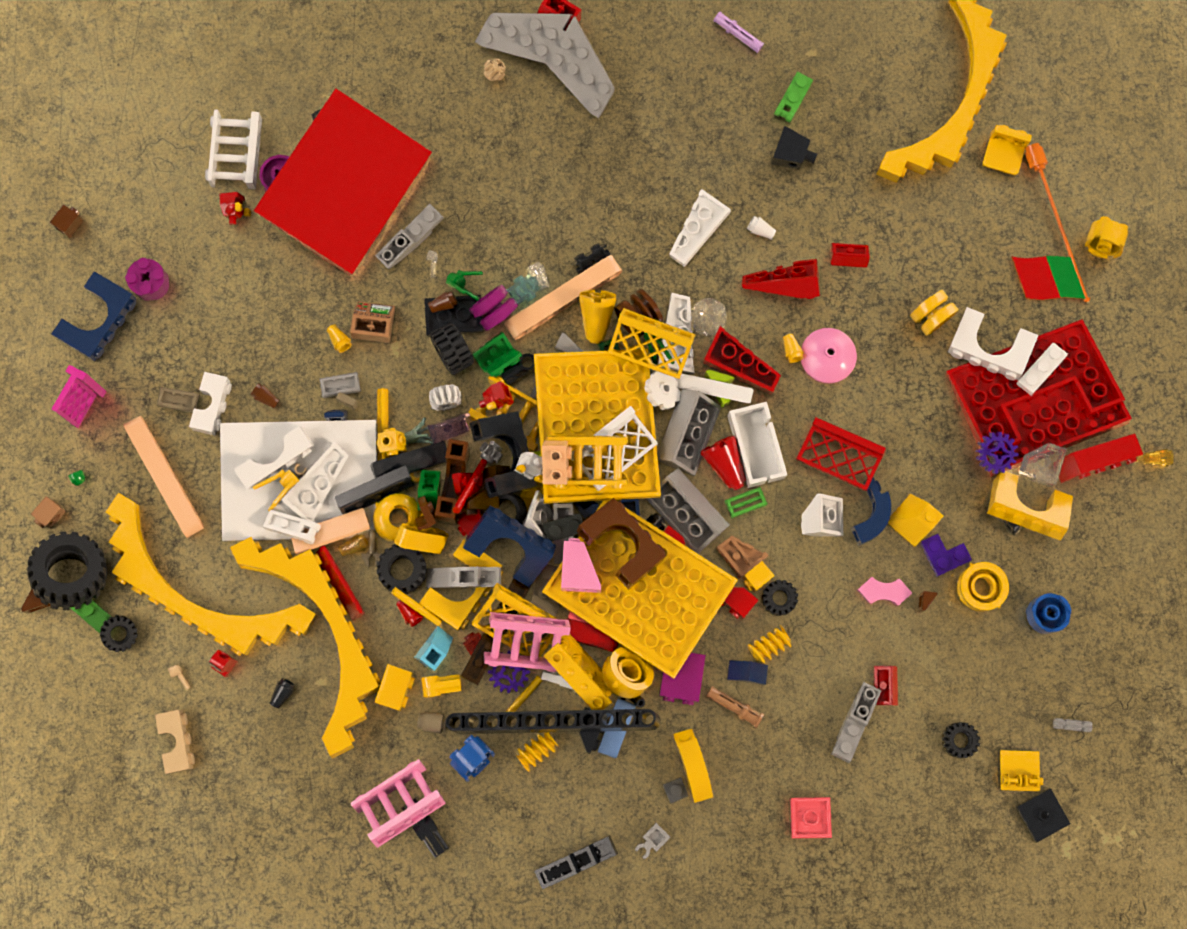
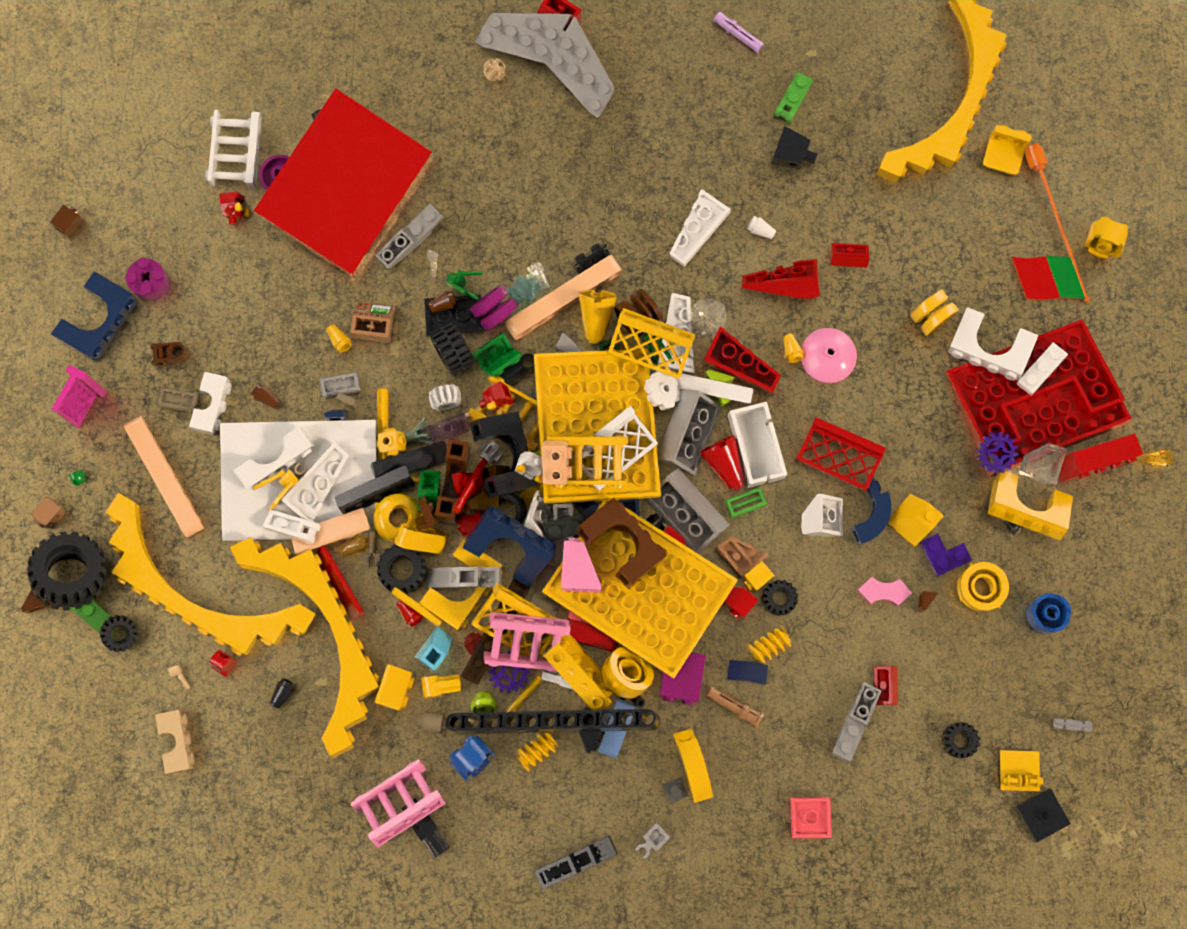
(165, 353): none -> reddish brown piece
(483, 702): none -> lime cone

